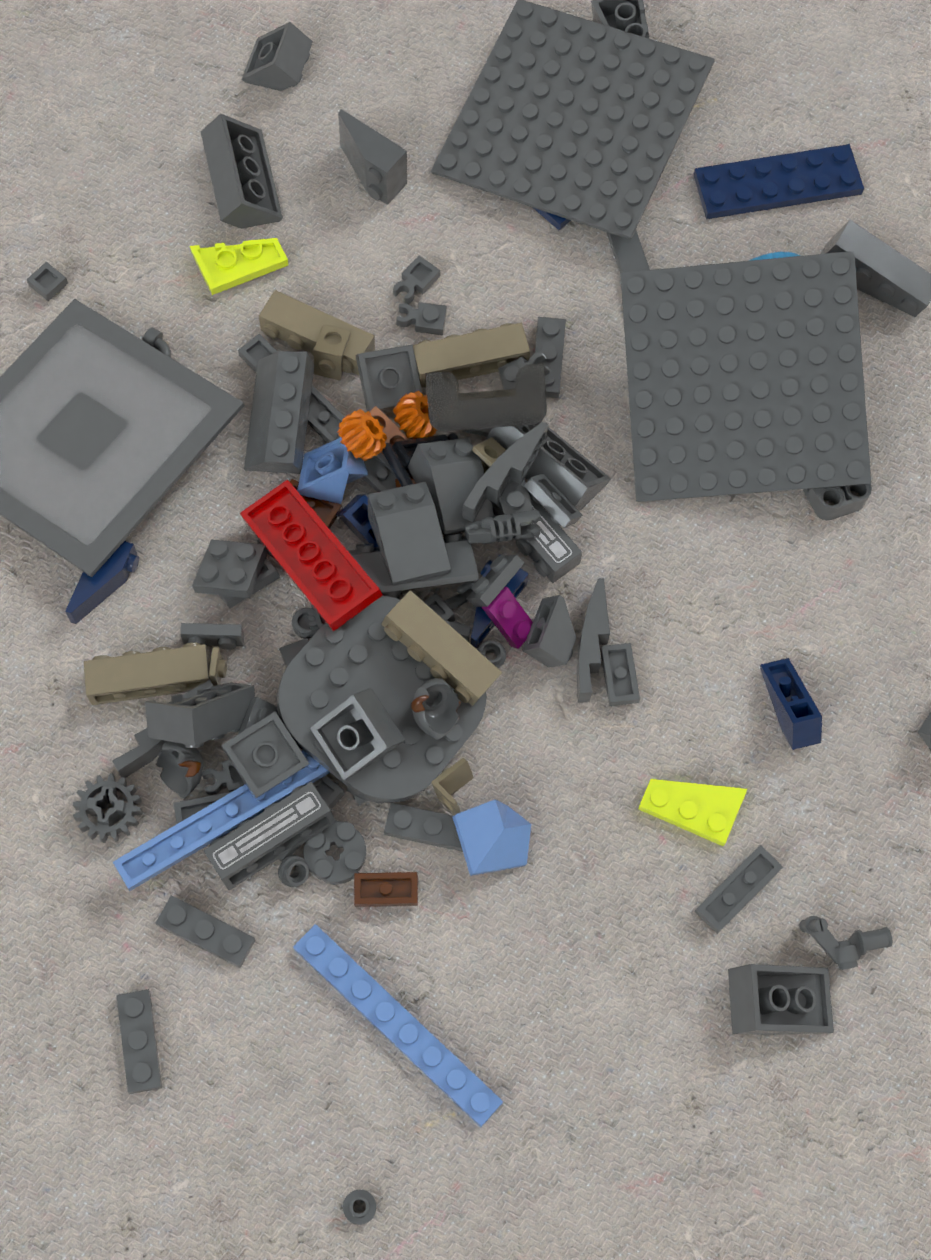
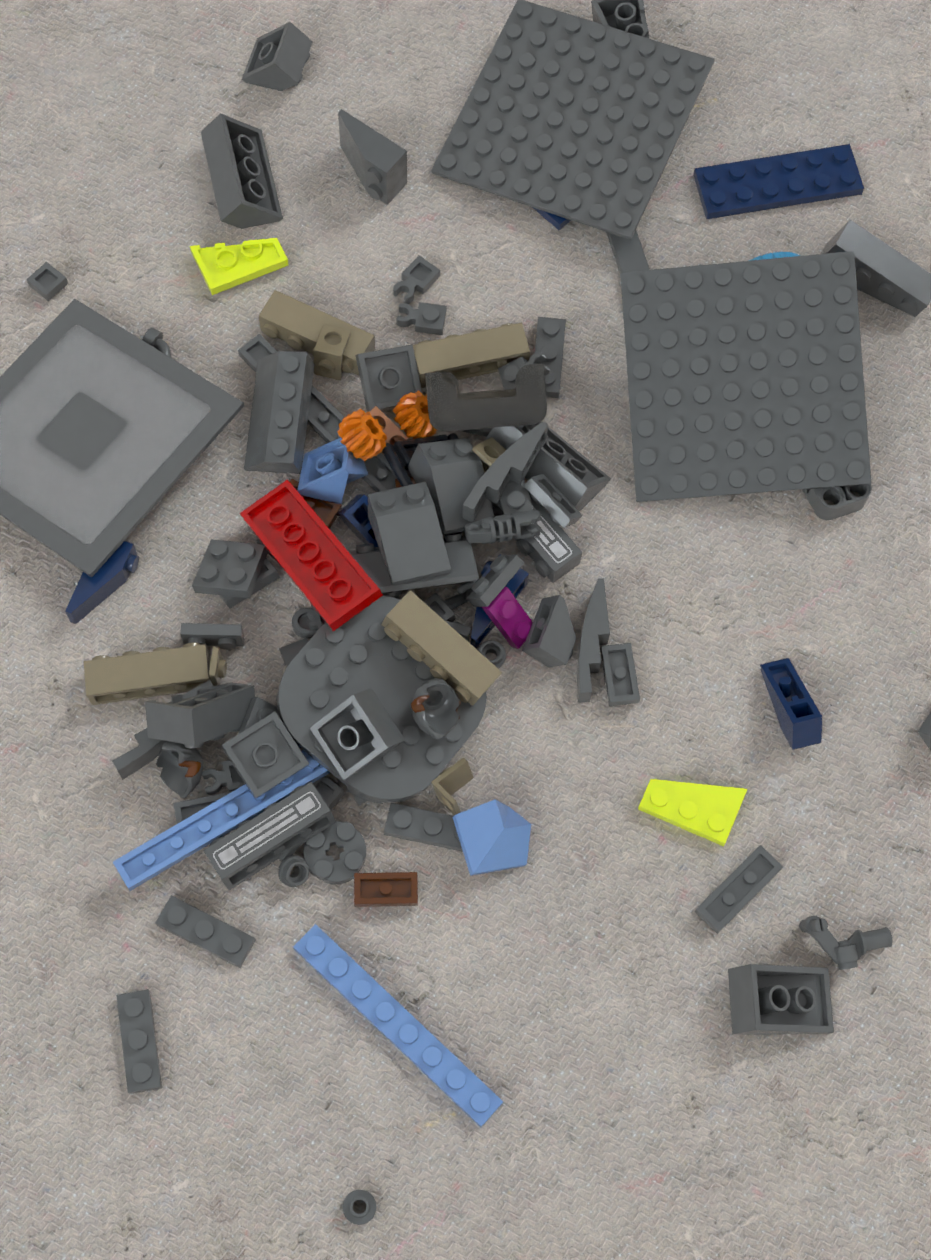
(106, 821): dark grey gear -> none

